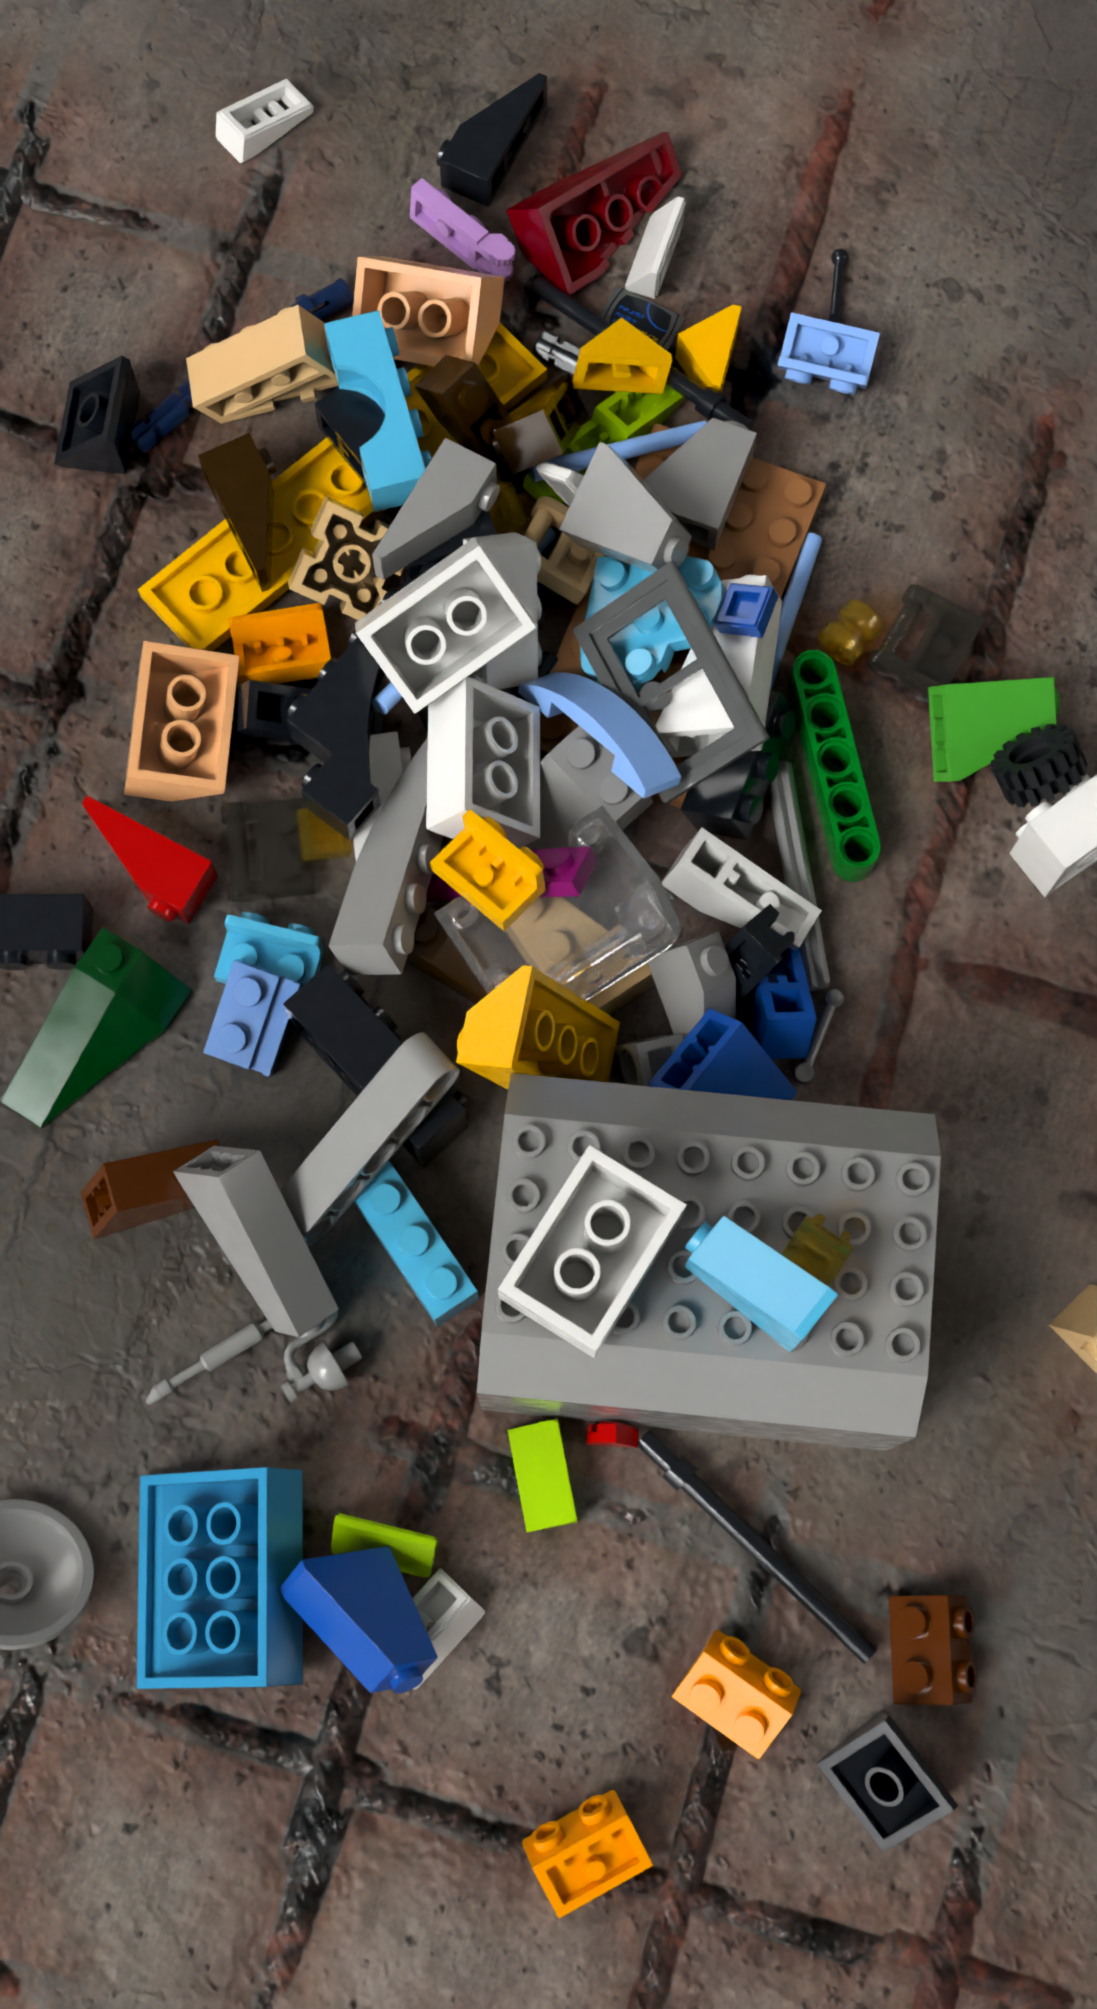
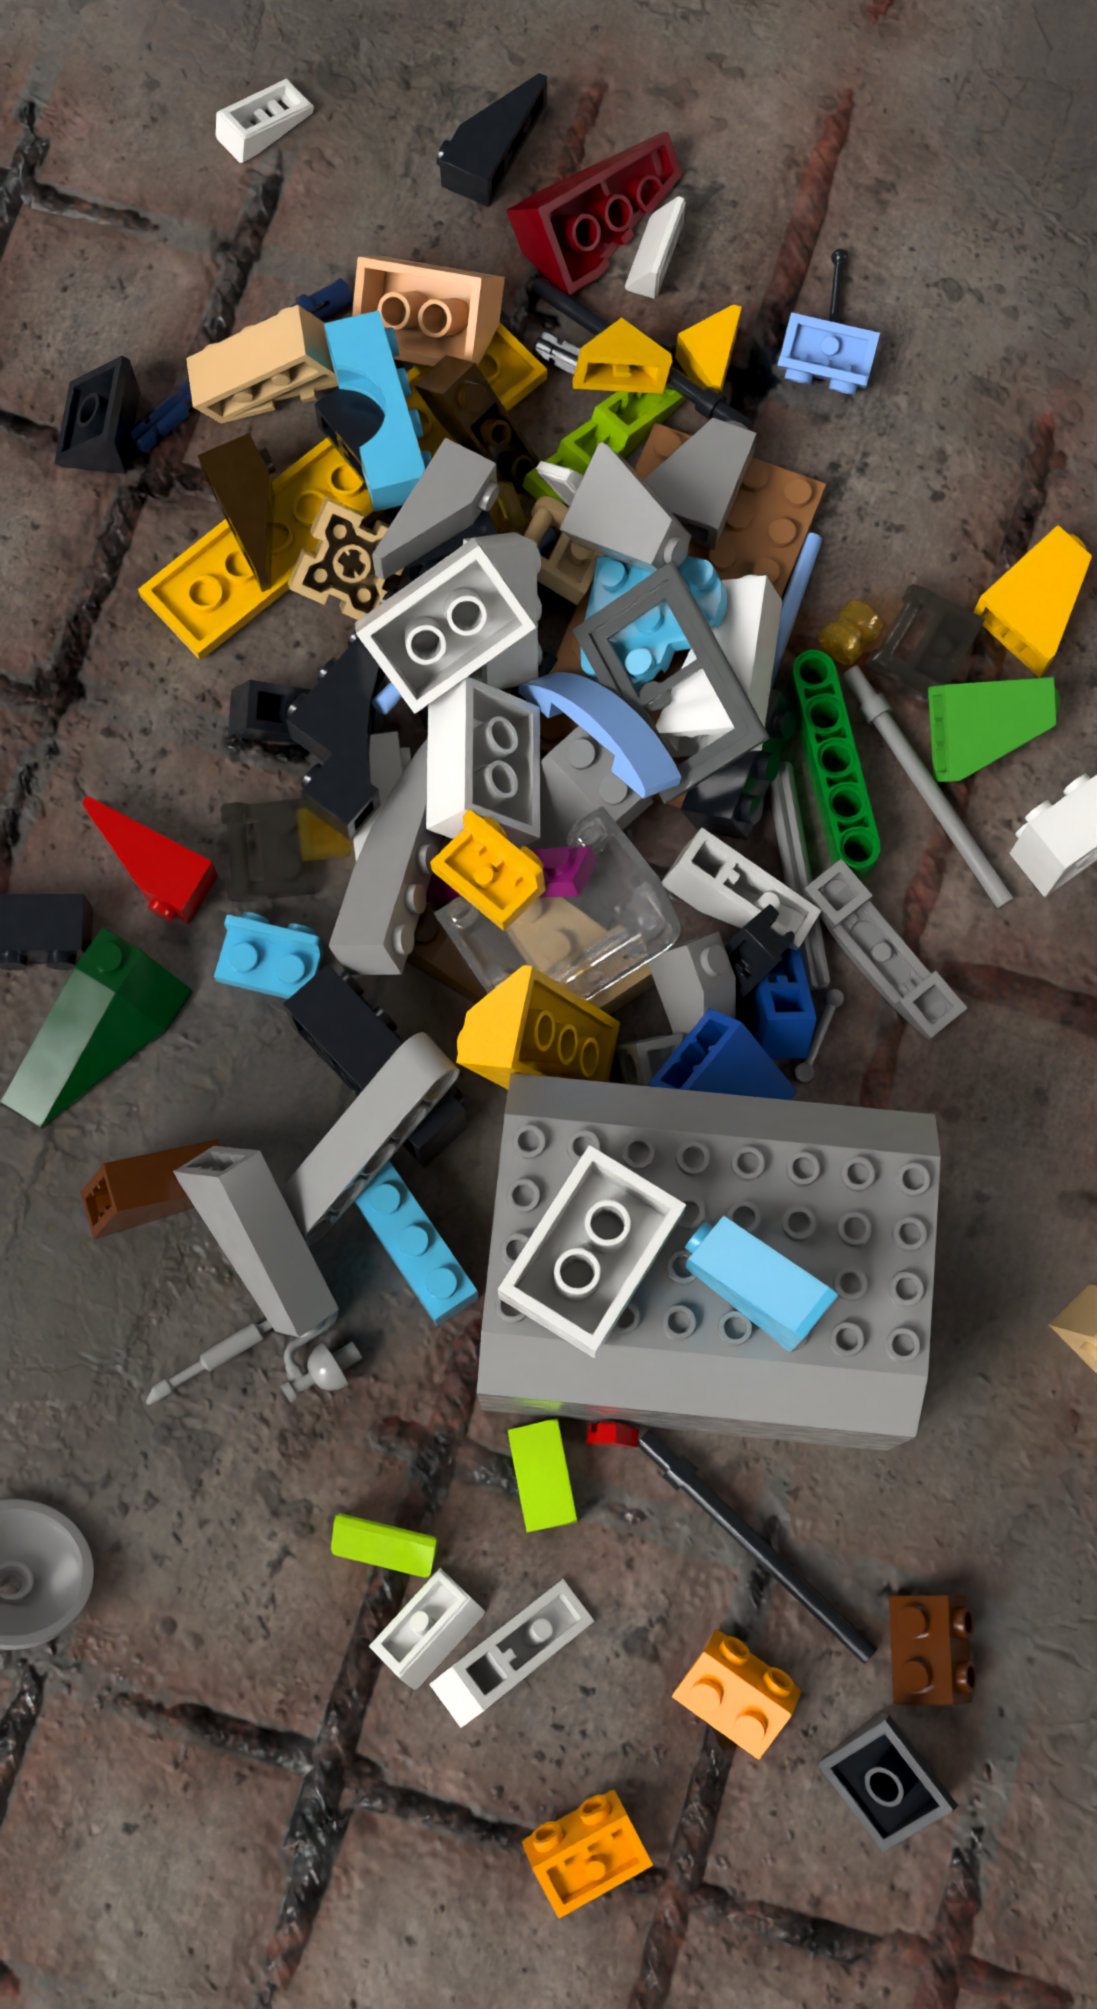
(181, 723): light nougat slope -> none
(213, 1579): dark azure slope -> none
(251, 1018): medium blue plate -> none
(281, 644): light orange bracket -> none
(364, 1616): blue slope -> none
(461, 232): lavender hinge -> none
(511, 1653): none -> white slope
(540, 426): dark brown slope -> none
(627, 448): light blue bar -> none
(648, 317): sticker -> none
(746, 610): blue tile -> none
(818, 1249): clear yellow tile -> none
(877, 712): none -> light grey bar
(881, 953): none -> light grey slope
(1035, 599): none -> yellow slope
(1039, 765): black tyre -> none

